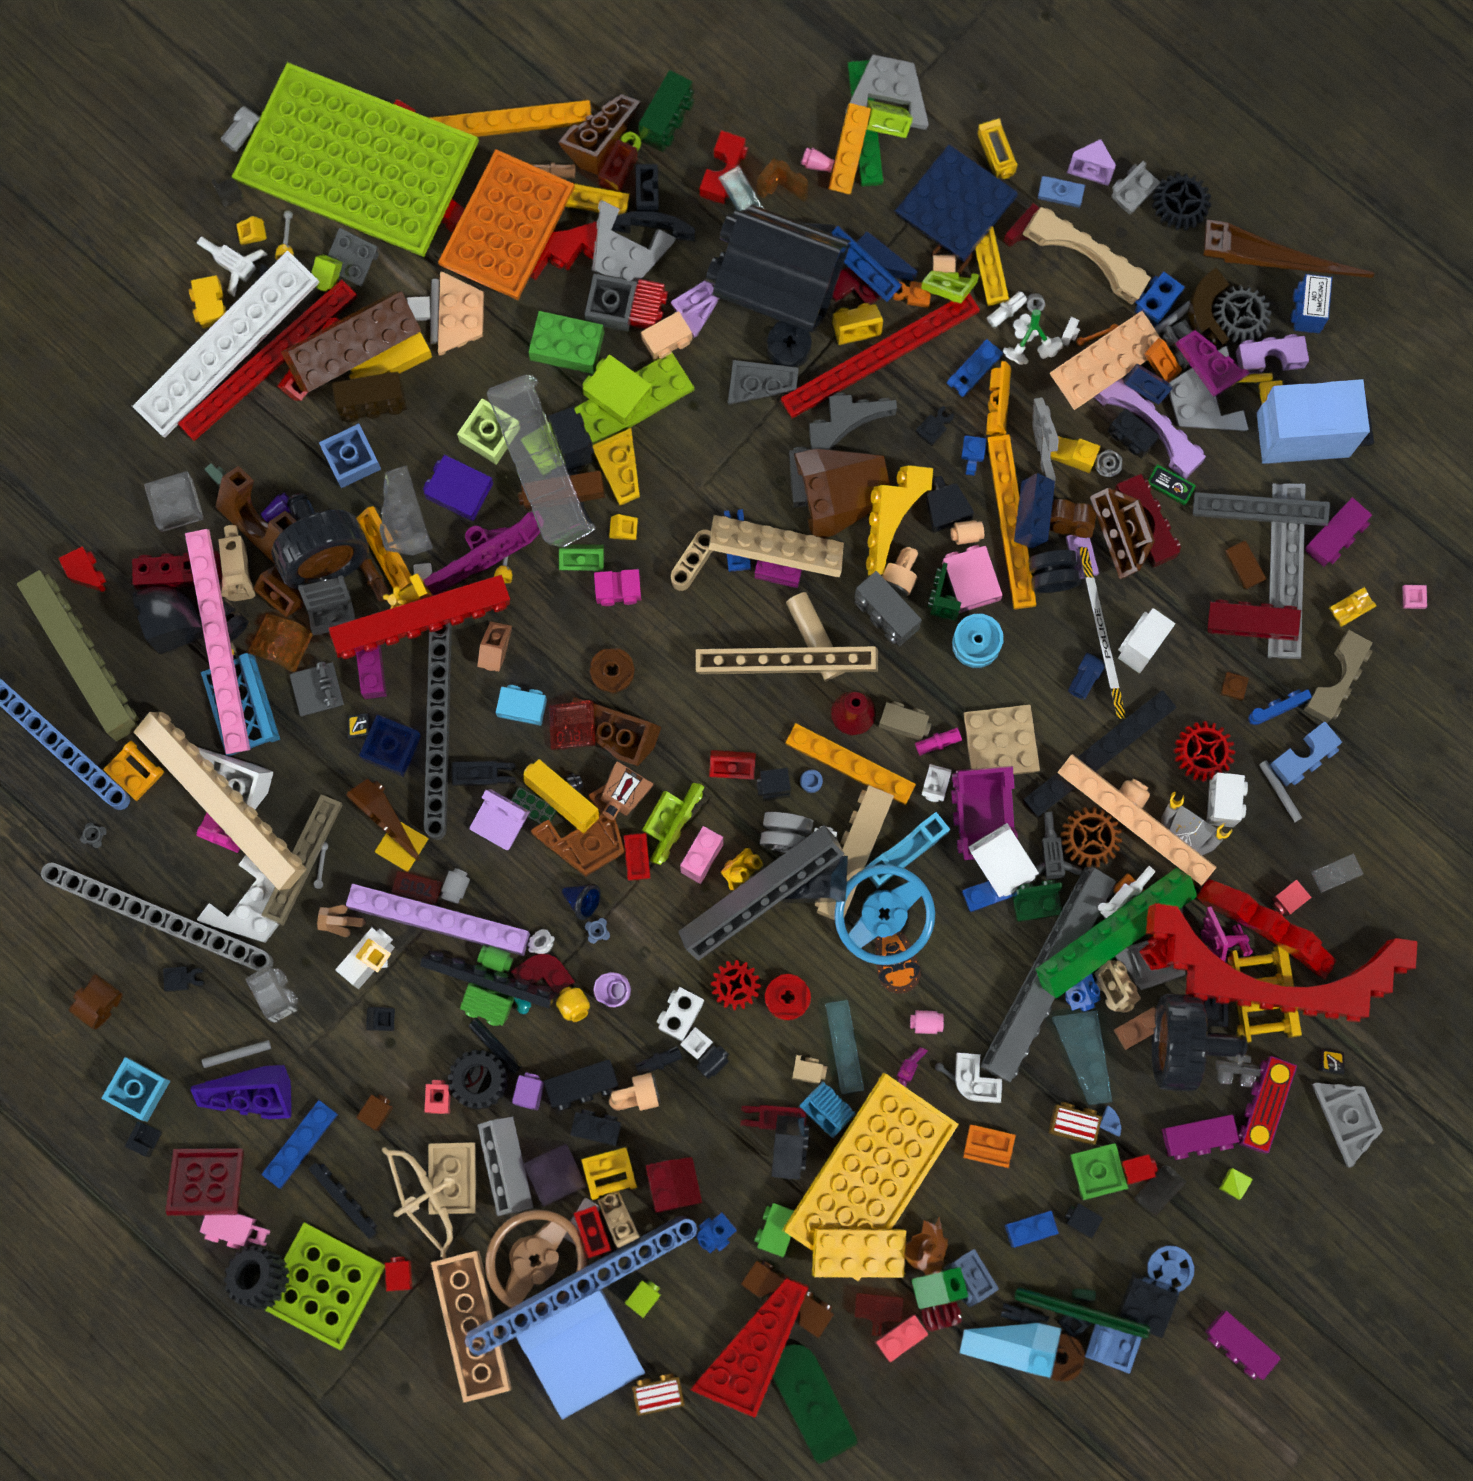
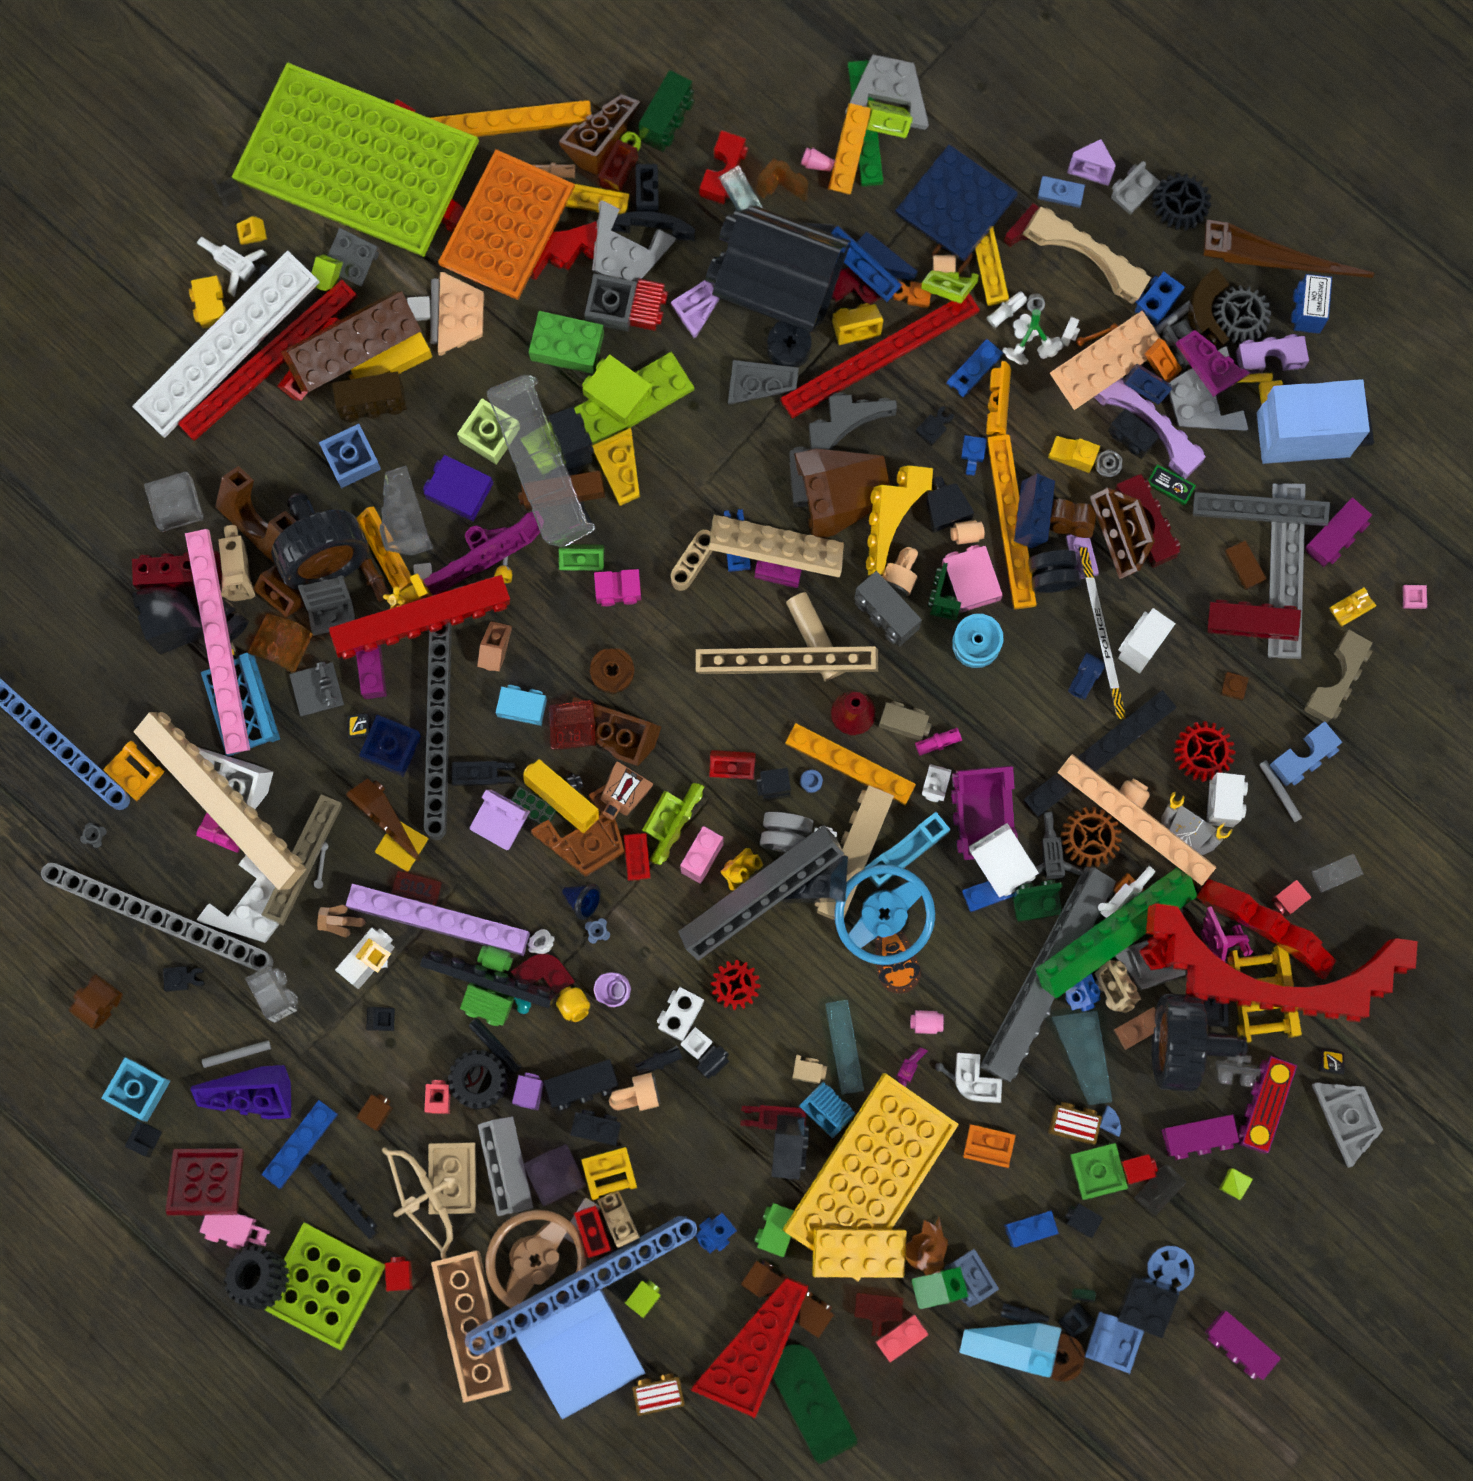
(76, 652): olive brick -> none
(81, 569): red slope -> none
(215, 473): sand green plate -> none
(244, 125): light grey piece -> none
(276, 507): dark purple cone -> none
(283, 248): hinge -> none
(455, 886): light grey brick -> none
(623, 527): yellow slope -> none
(667, 336): light nougat brick -> none
(673, 1184): dark red slope -> none
(797, 988): red plate -> none
(941, 1316): dark red gear -> none
(997, 149): yellow window -> none
(1002, 739): tan plate -> none
(1045, 435): light grey wing -> none
(1083, 1313): dark green axle -> none
(1278, 707): blue plate -> none

